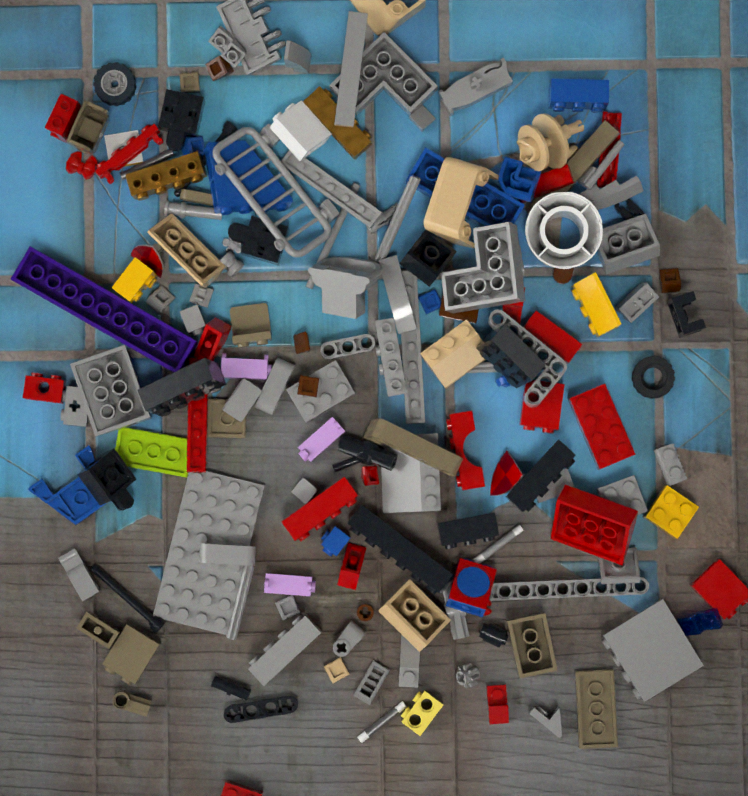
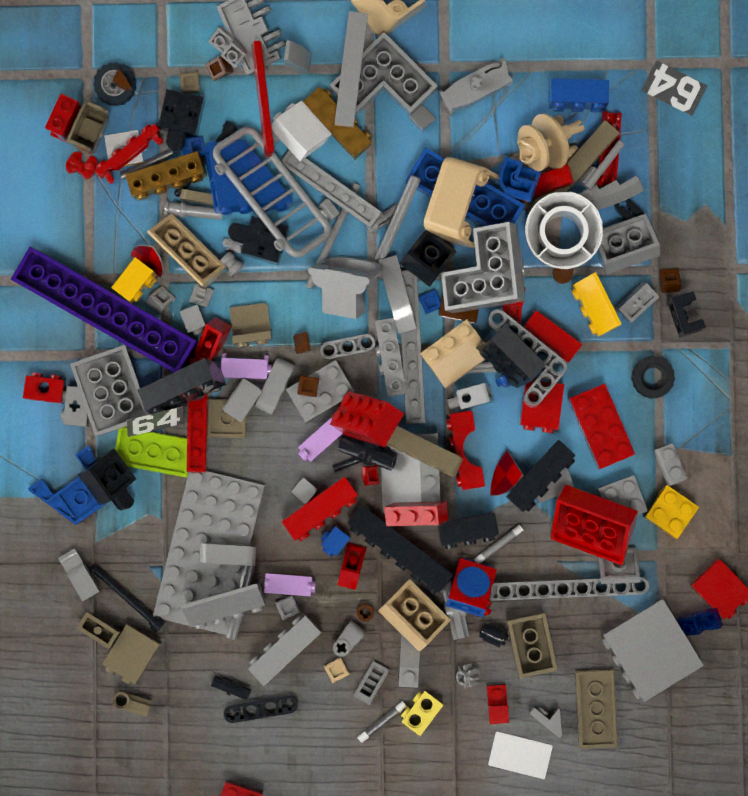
(121, 82): none -> reddish brown slope
(155, 421): none -> sticker
(224, 605): none -> light grey slope
(263, 99): none -> red tile
(366, 418): none -> red brick
(416, 513): none -> brick
(480, 395): none -> light grey torso
(520, 755): none -> white sticker
(674, 88): none -> sticker

